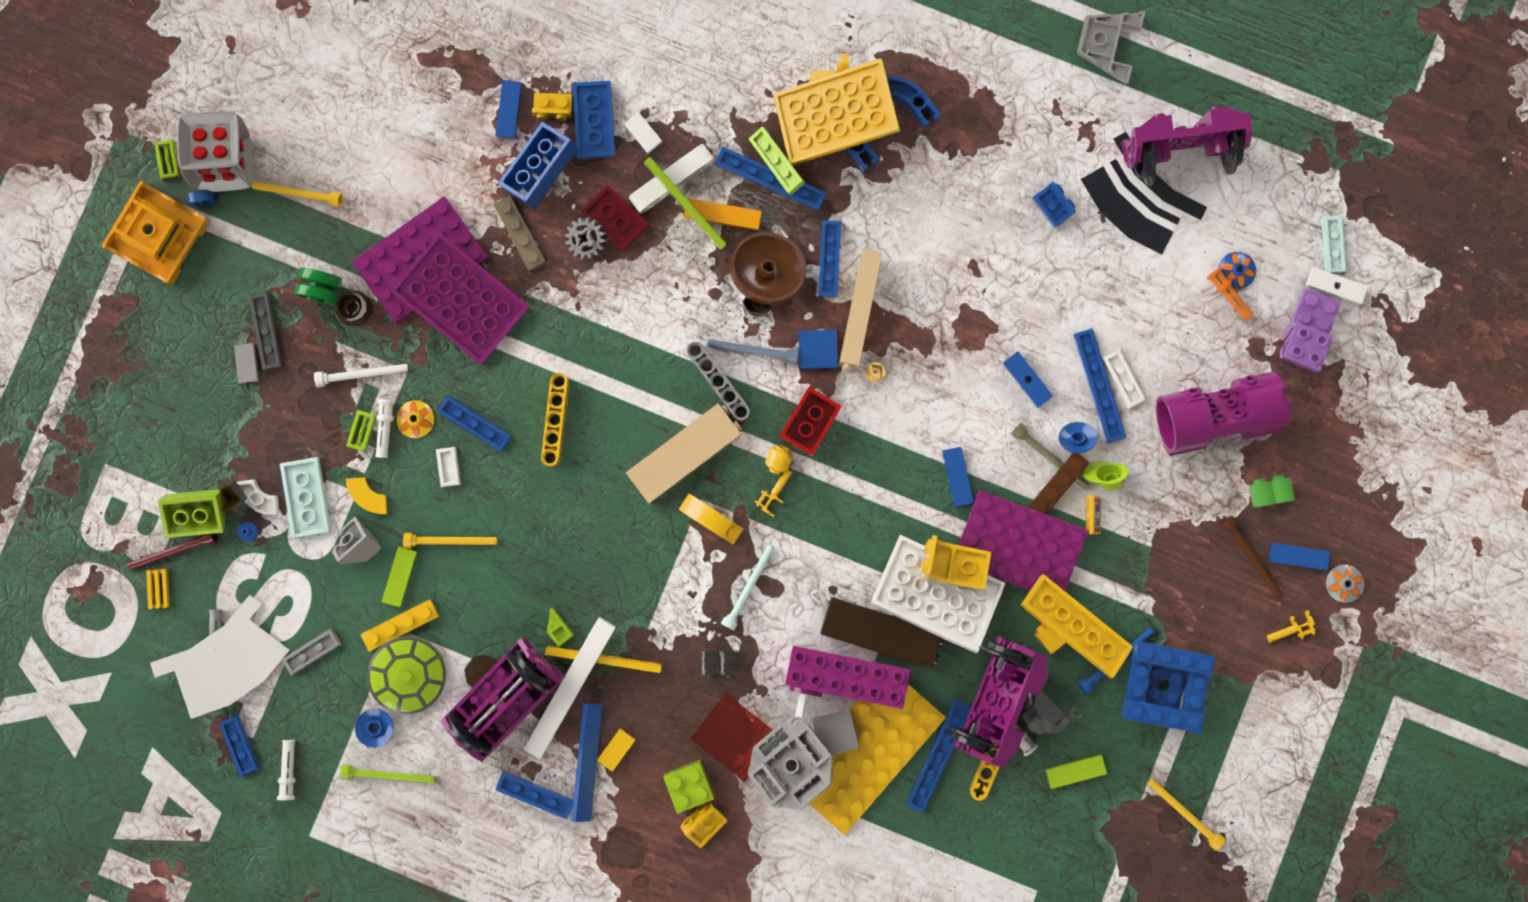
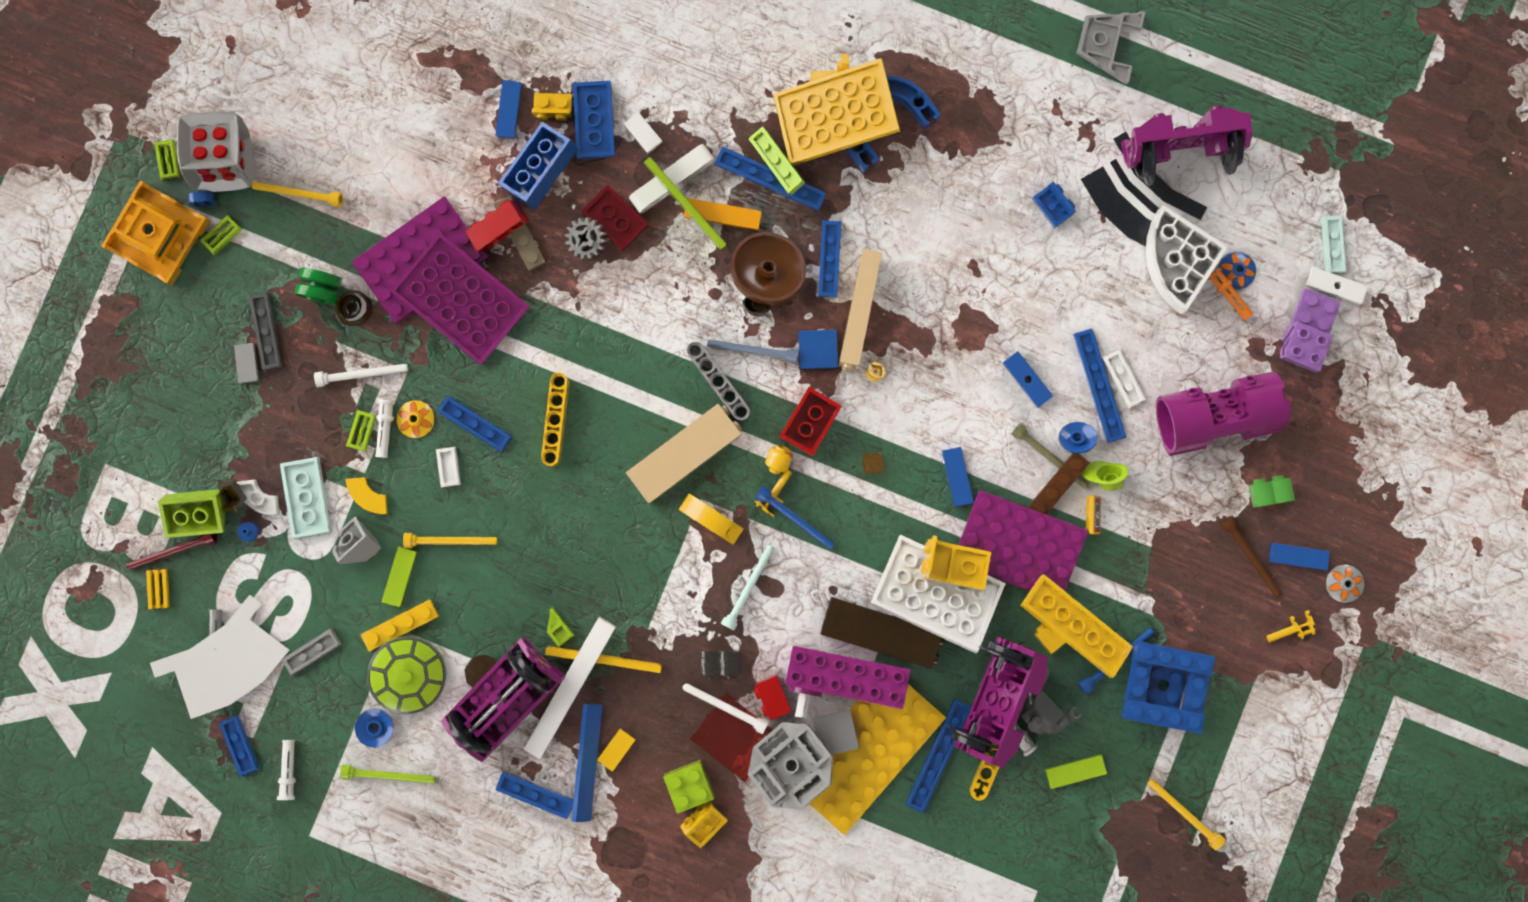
(225, 240): none -> lime tile
(496, 225): none -> red brick
(759, 724): none -> white piece
(765, 495): none -> blue piece
(773, 697): none -> red brick
(872, 463): none -> clear orange tile
(1180, 257): none -> white brick

